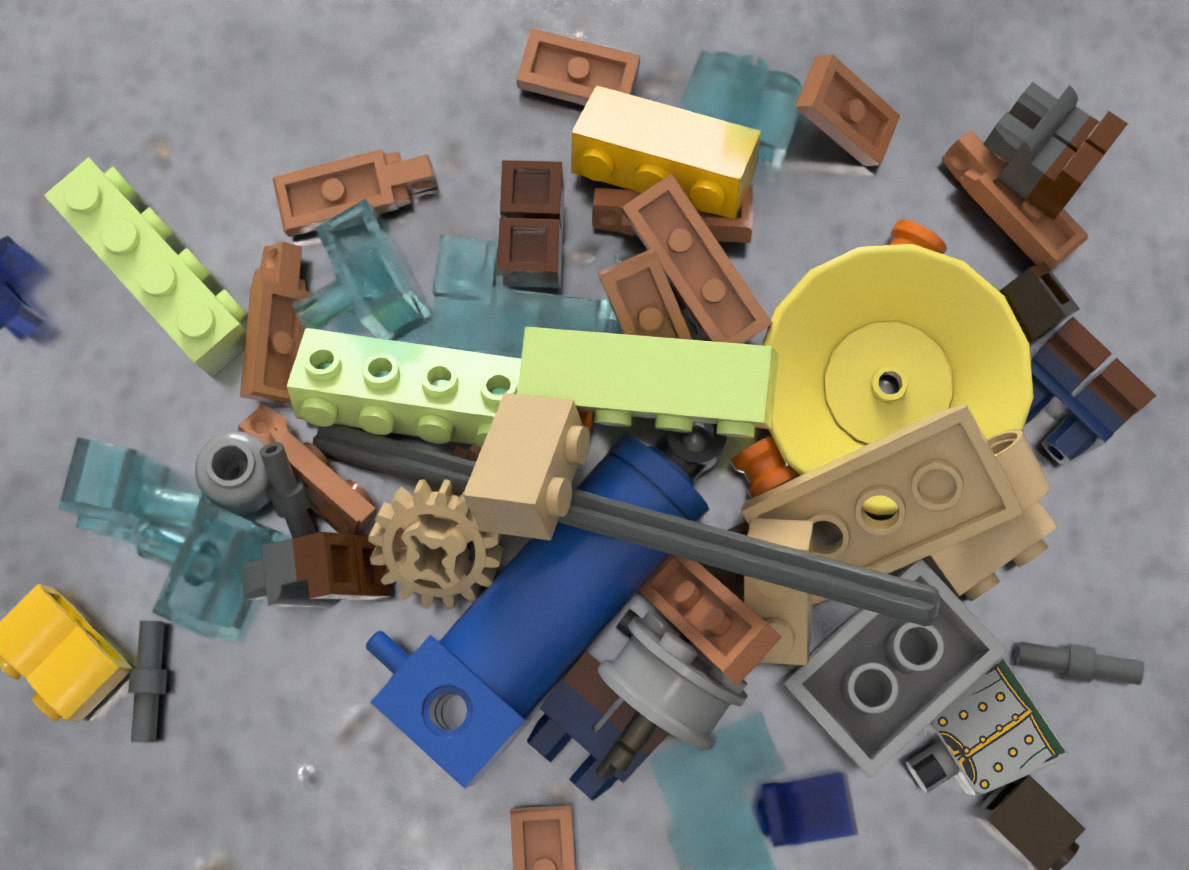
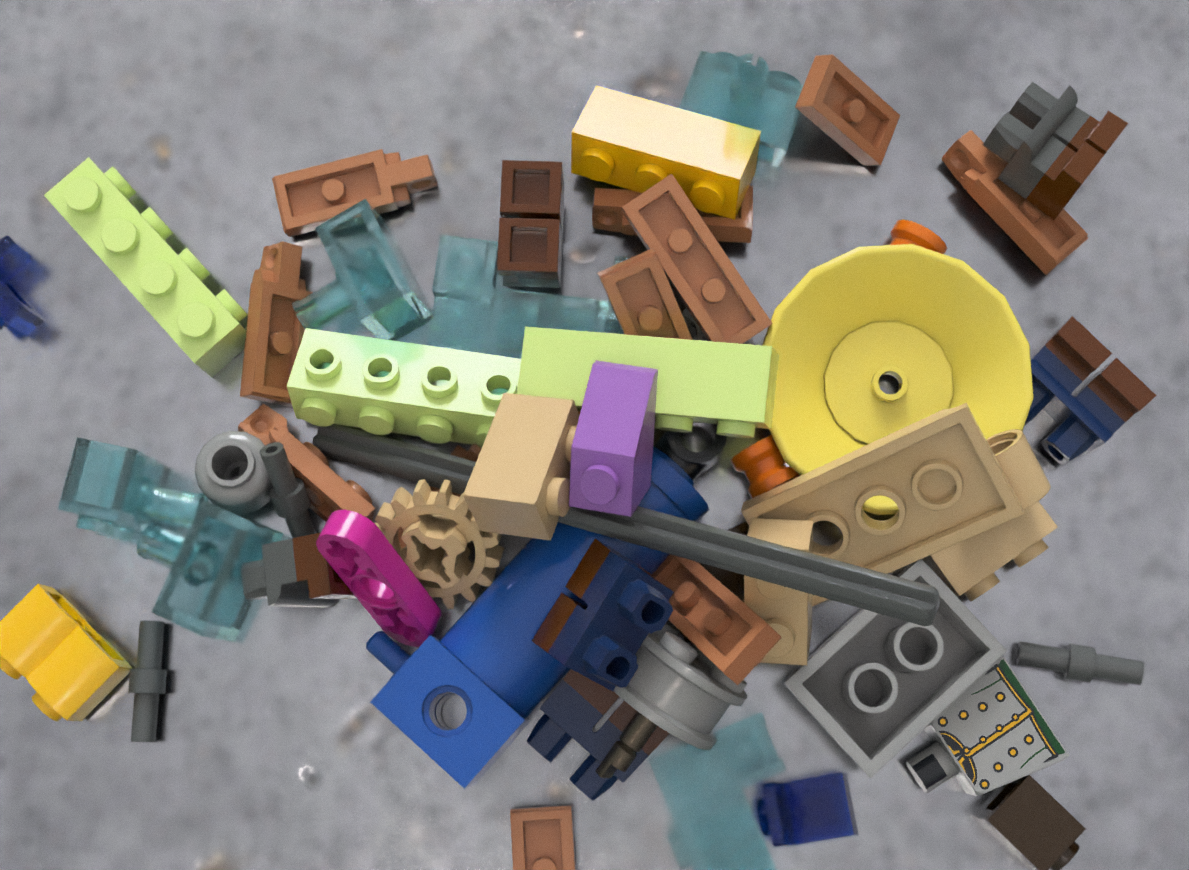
(378, 577): none -> dark pink beam
(573, 67): nougat plate -> none
(614, 439): none -> medium lavender slope
(620, 613): none -> dark blue hips
(1038, 301): dark brown brick -> none

